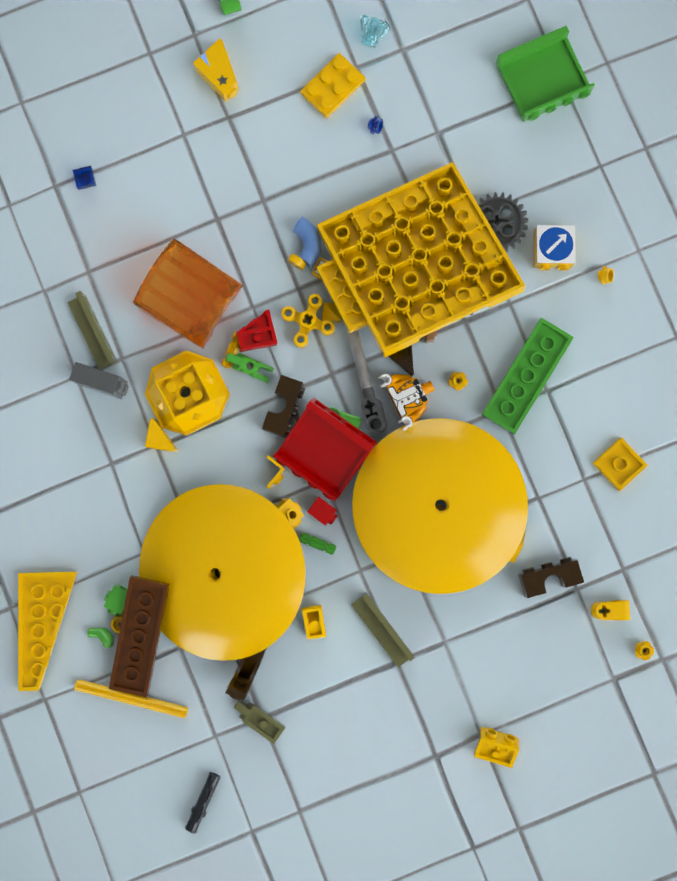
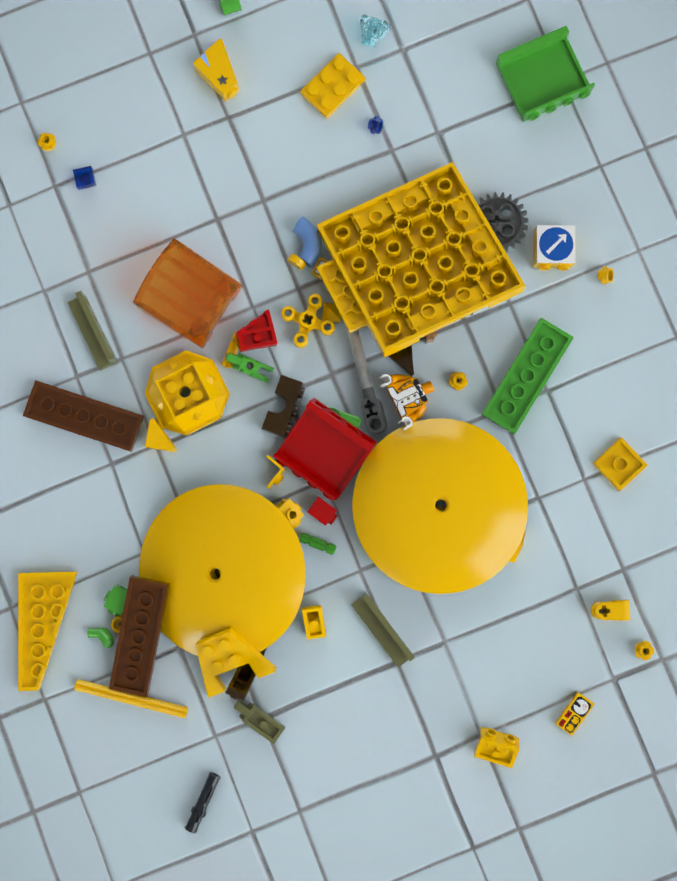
(50, 145): none -> yellow plate
(83, 416): none -> reddish brown plate
(99, 380): dark grey brick -> none
(226, 652): none -> yellow wing
(534, 580): dark brown arch -> none
(574, 713): none -> tile

